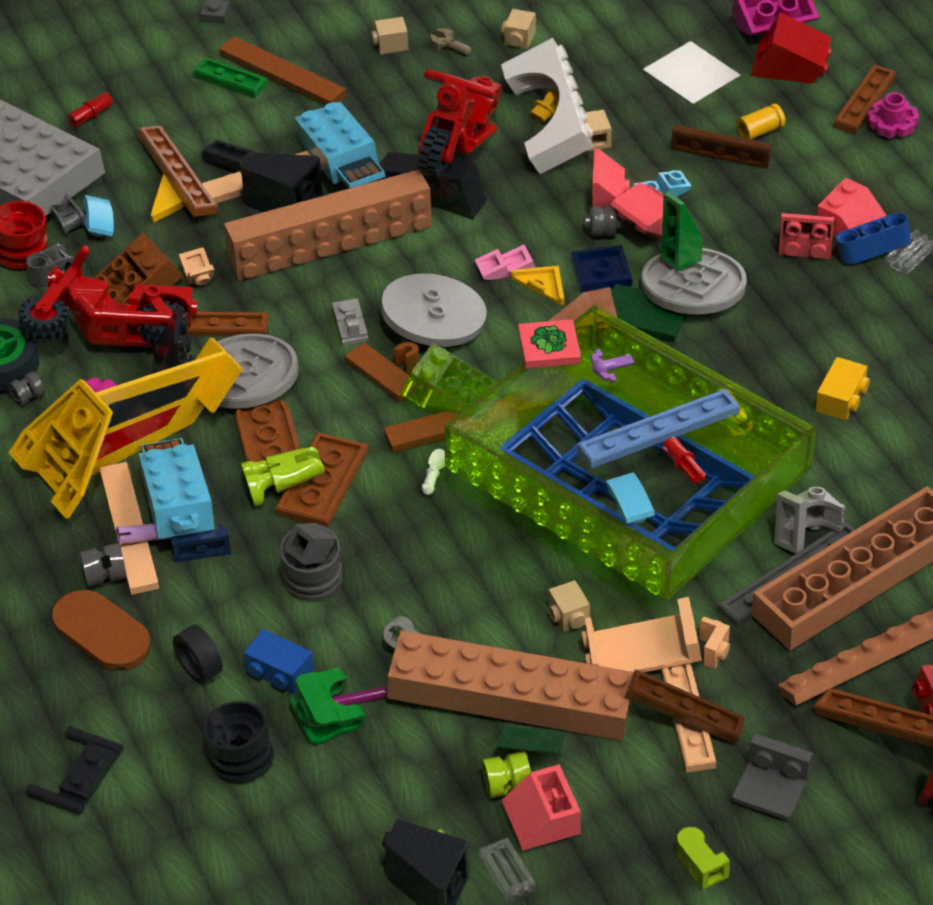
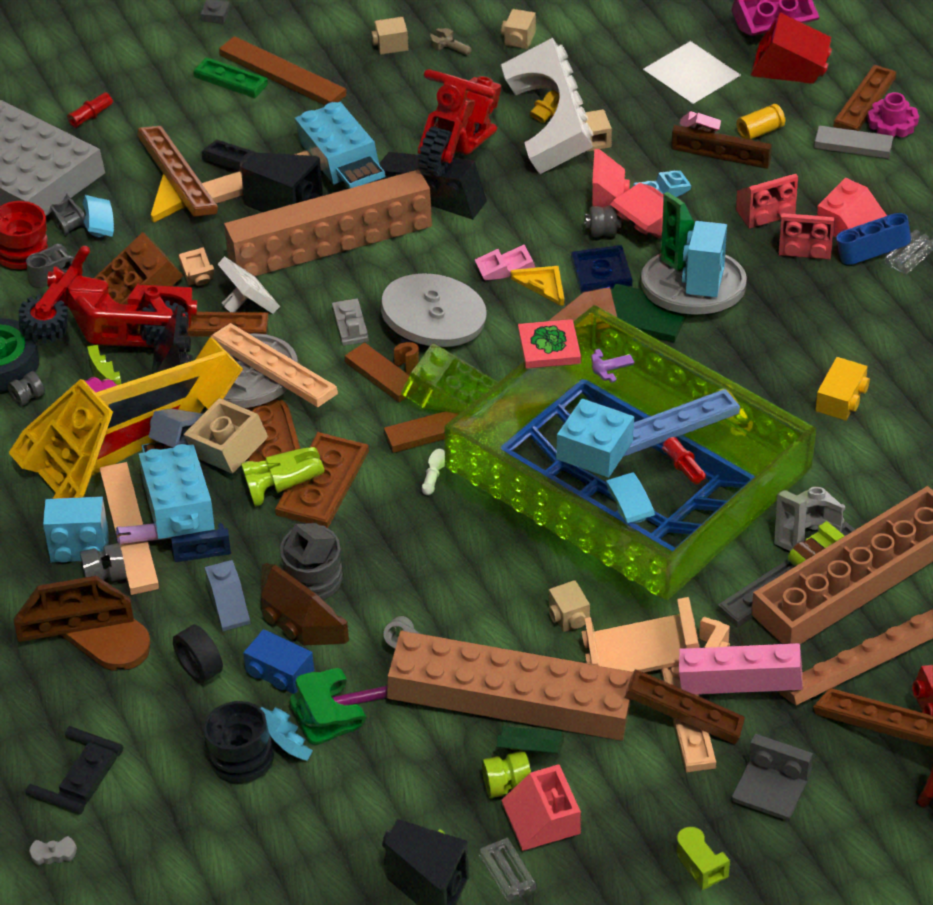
(53, 851): none -> light grey piece
(71, 608): none -> reddish brown wedge
(74, 526): none -> medium azure brick
(101, 368): none -> lime slope
(170, 425): none -> sand blue slope
(226, 435): none -> tan brick
(227, 595): none -> sand blue slope
(246, 287): none -> white tile
(275, 365): none -> light nougat tile
(284, 733): none -> medium azure slope
(299, 610): none -> reddish brown wedge
(595, 437): none -> medium azure brick
(700, 122): none -> bright pink slope
(704, 258): none -> medium azure brick
(741, 669): none -> bright pink brick
(767, 201): none -> coral slope
(822, 539): none -> lime leg
(853, 142): none -> light grey tile

